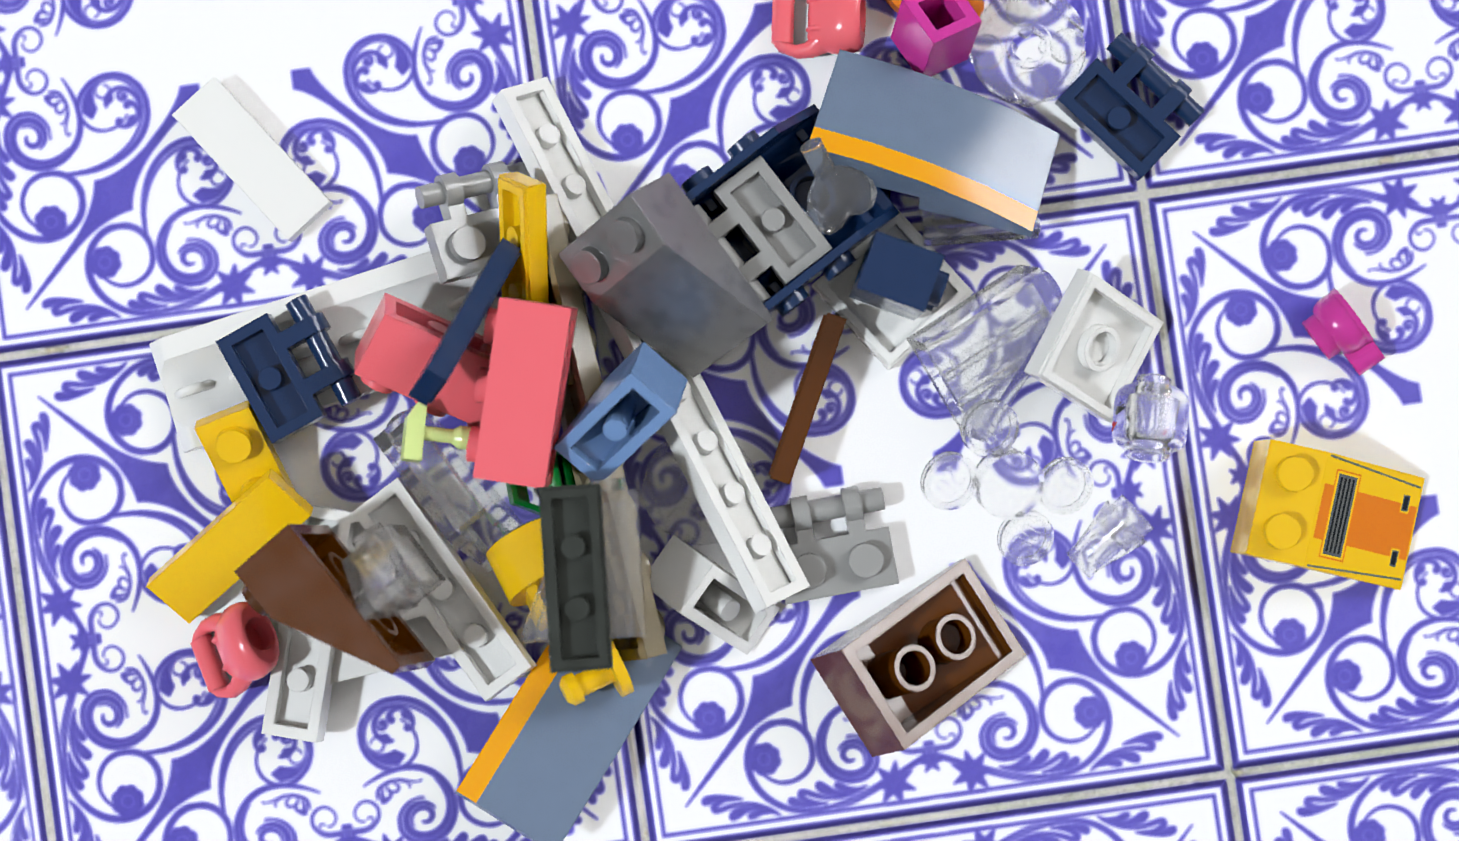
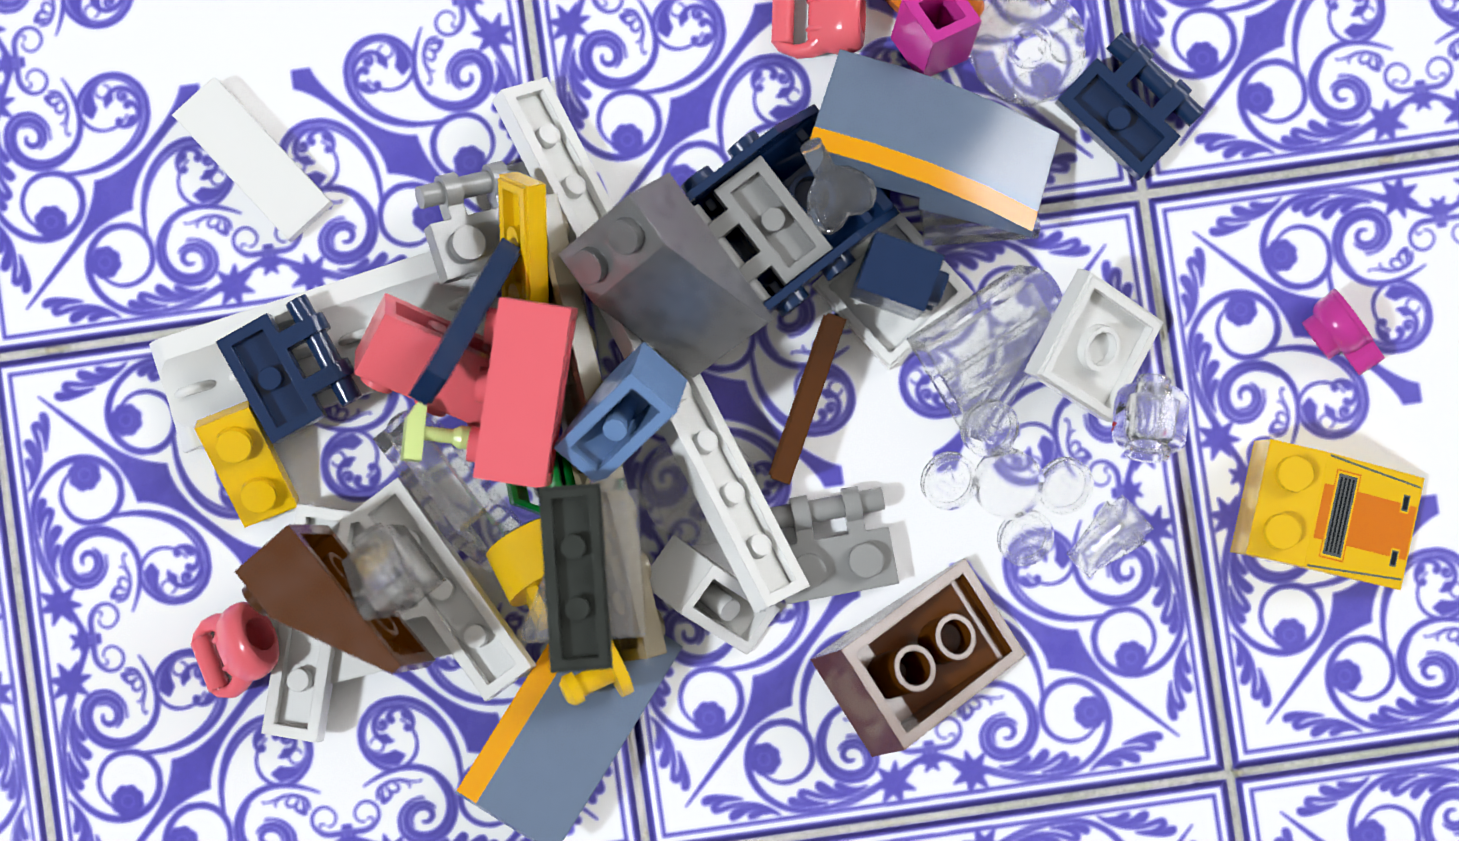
(208, 562): yellow tile -> none

